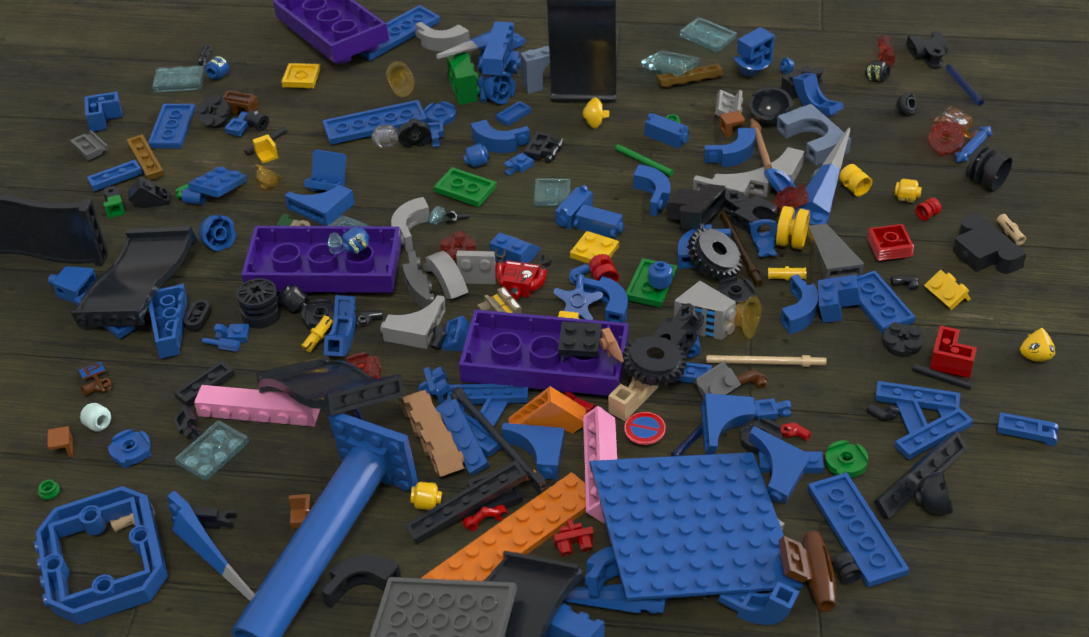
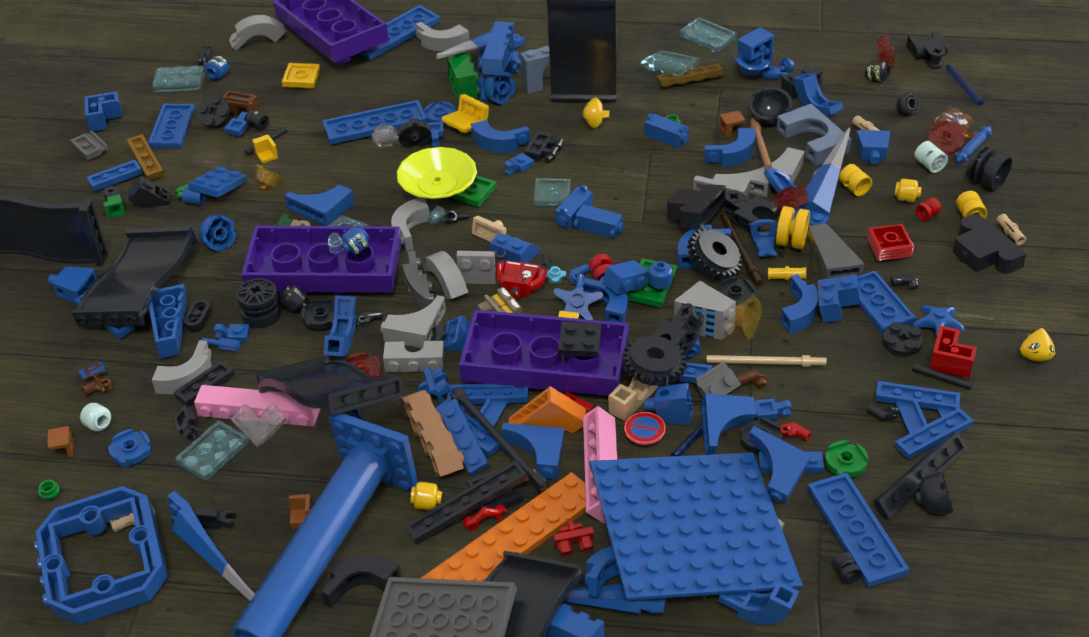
(169, 379): none -> light grey arch
(254, 26): none -> light grey arch
(259, 428): none -> clear plate
(317, 334): yellow pin -> none
(327, 171): blue bracket -> none
(399, 360): none -> light grey arch
(400, 78): clear yellow piece -> none
(436, 172): none -> neon yellow dish
(458, 239): clear red plate -> none
(469, 112): none -> yellow bracket
(476, 155): blue head -> none
(487, 229): none -> tan tile
(513, 113): blue tile -> none
(555, 275): none -> medium azure plate
(592, 245): yellow plate -> none
(610, 345): nougat plate -> none
(625, 277): none -> blue brick
(644, 160): green bar -> none
(654, 182): blue arch -> none
(672, 404): none -> blue torso
(728, 103): light grey bracket -> none
(771, 73): none -> blue hand
(810, 564): reddish brown plate -> none
(863, 124): none -> tan pin
(872, 145): none -> blue torso
(931, 156): none -> light aqua wheel
(938, 317): none -> blue animal
(947, 290): yellow bracket -> none
(970, 203): none -> yellow wheel
(1028, 428): blue plate -> none

